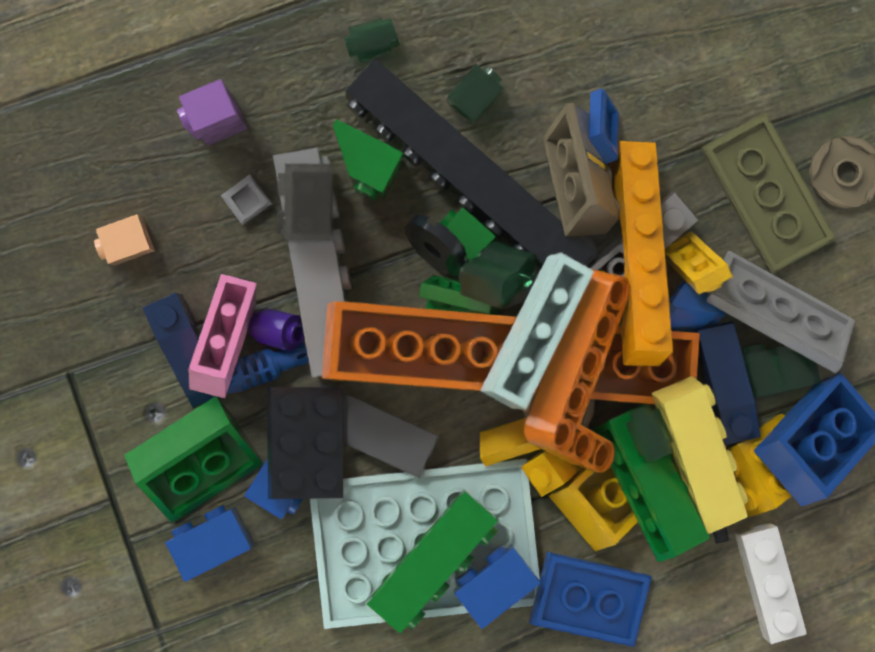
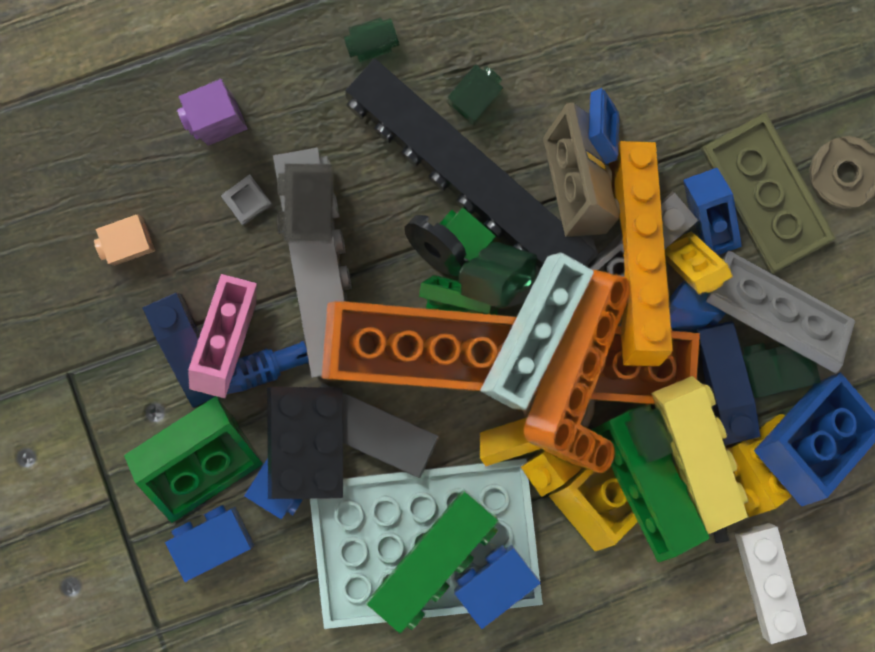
(277, 329): dark purple brick -> none
(368, 161): green slope -> none
(590, 599): blue tile -> none
(715, 209): none -> blue slope

